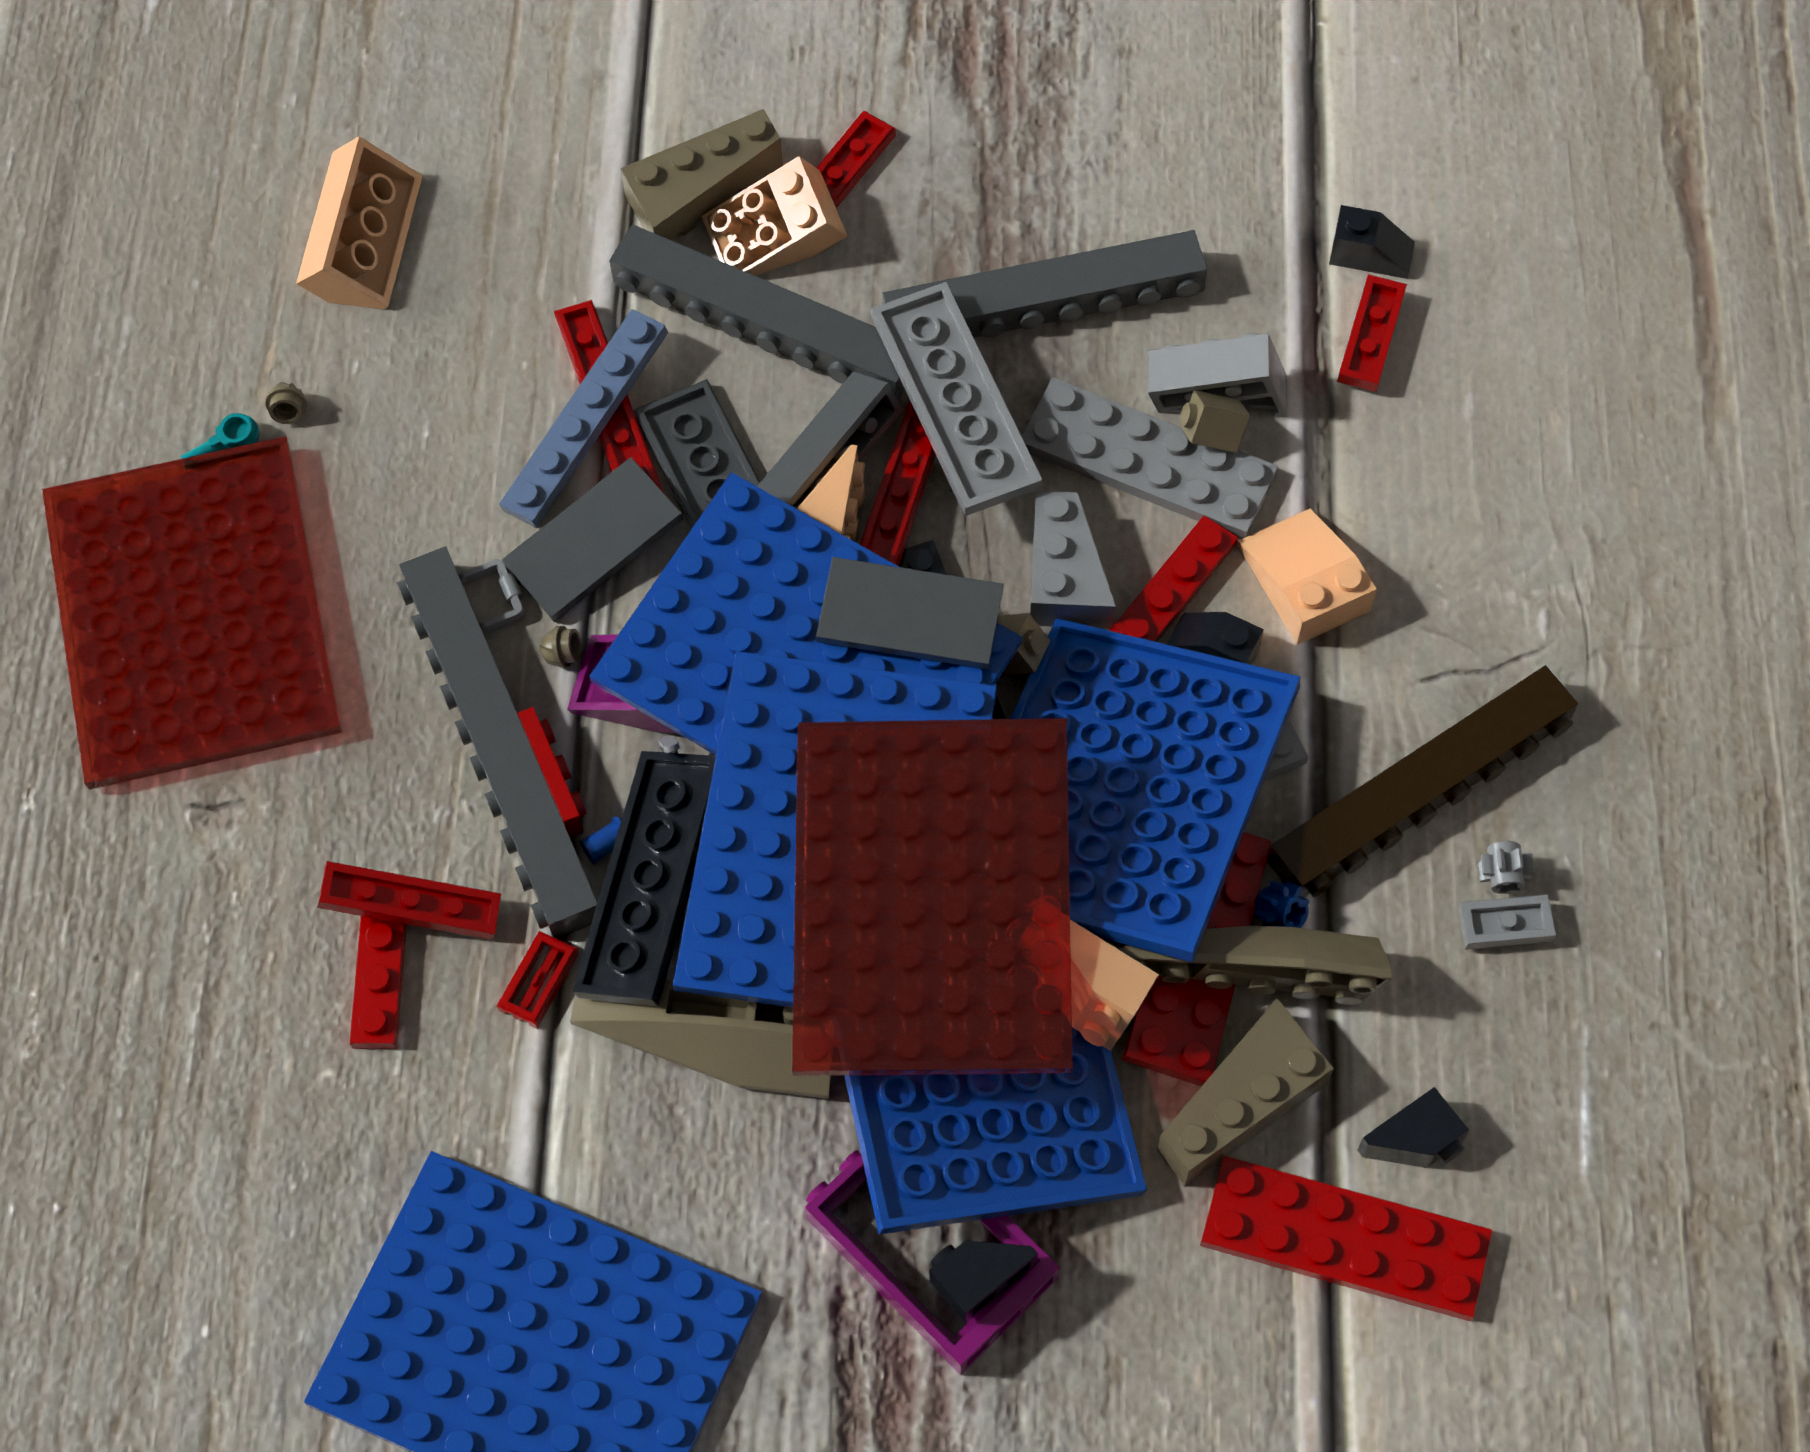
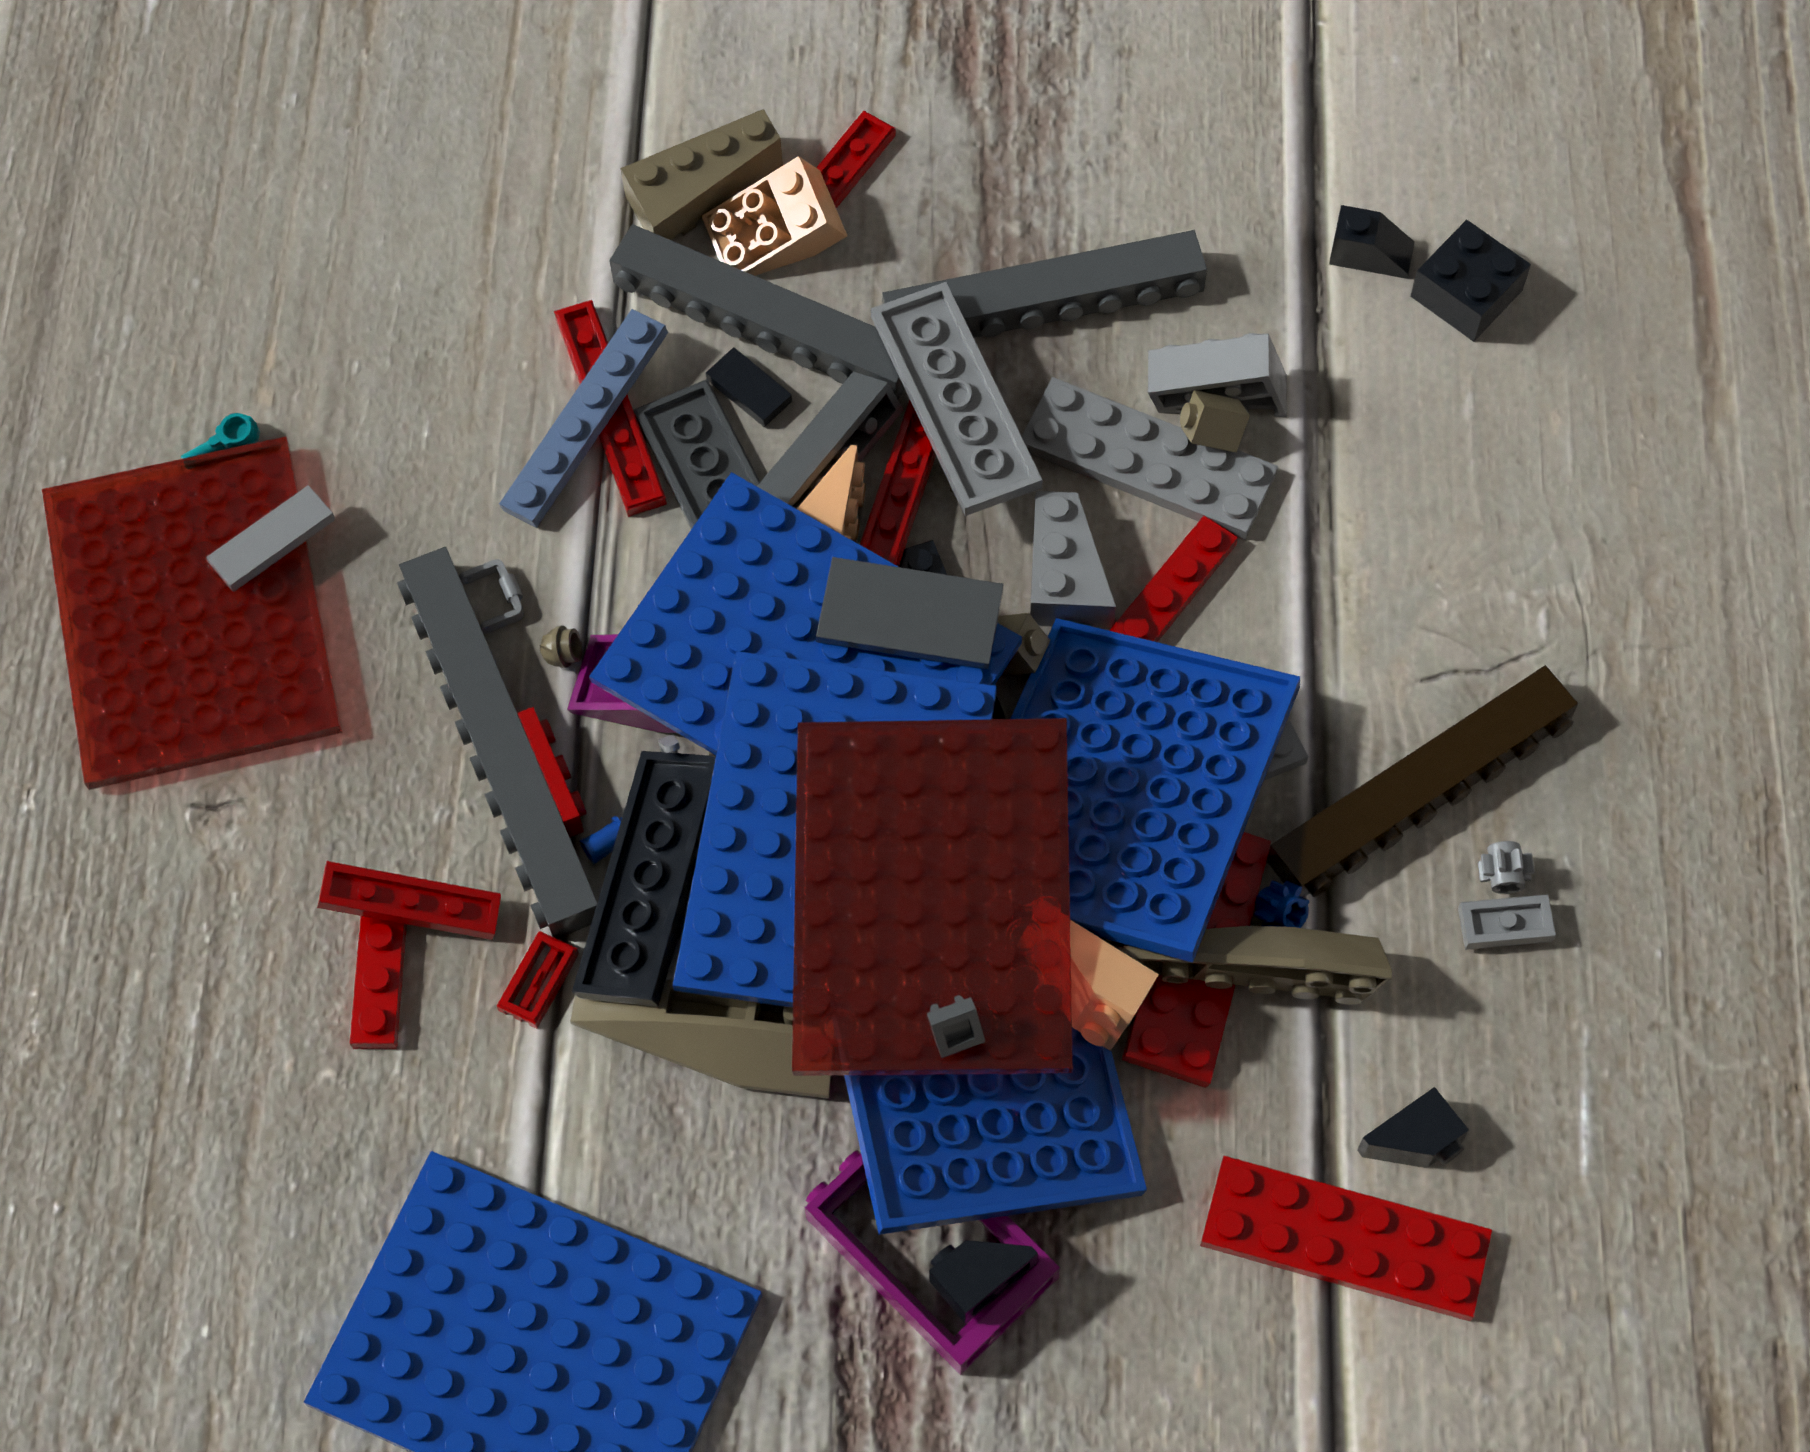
(270, 538): none -> light grey tile
(286, 403): dark tan plate -> none
(359, 227): light nougat slope -> none
(592, 539): dark grey tile -> none
(749, 387): none -> black tile
(955, 1026): none -> dark grey tile
(1218, 635): black slope -> none
(1249, 1091): dark tan wedge -> none
(1308, 575): light nougat slope -> none
(1371, 333): red plate -> none
(1470, 280): none -> black brick

